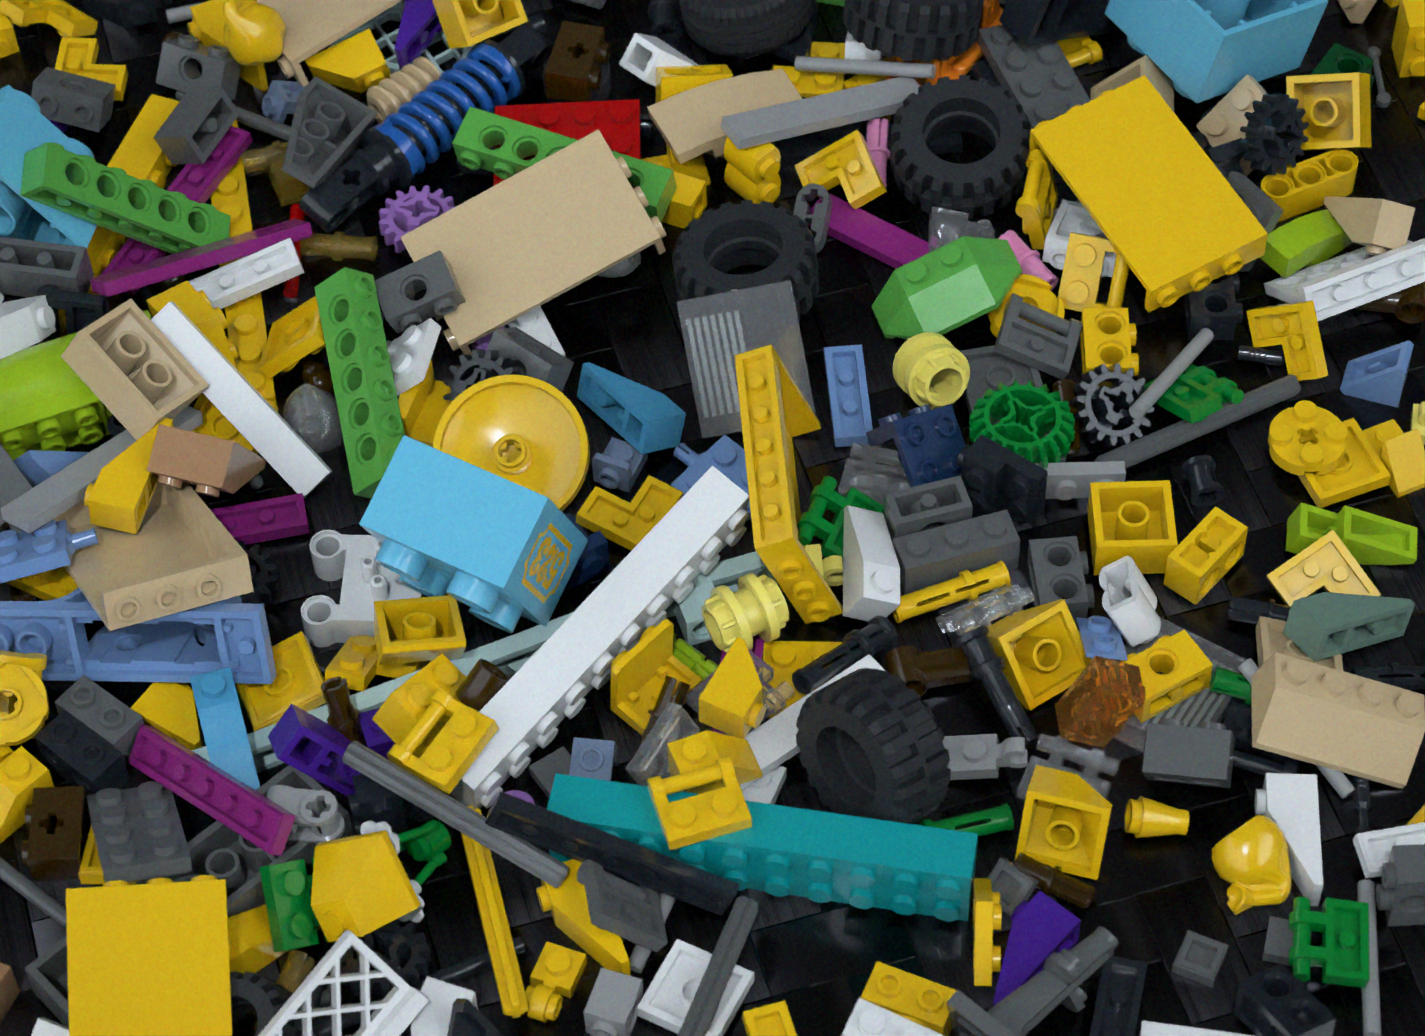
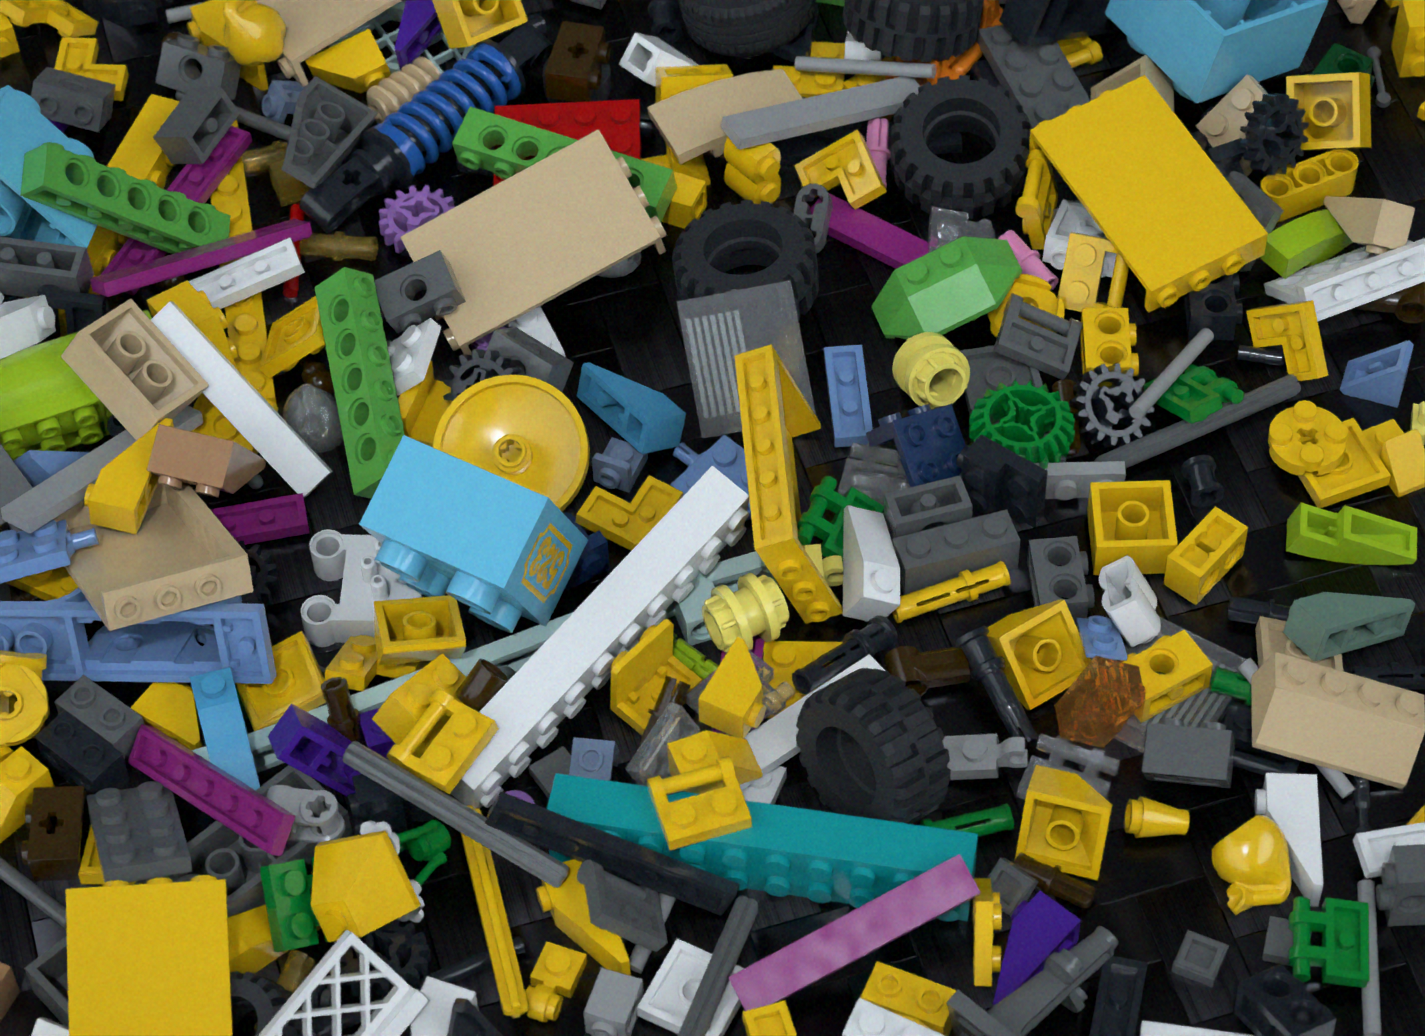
(855, 934): none -> magenta tile
(986, 608): clear plate -> none
(1319, 566): yellow plate -> none

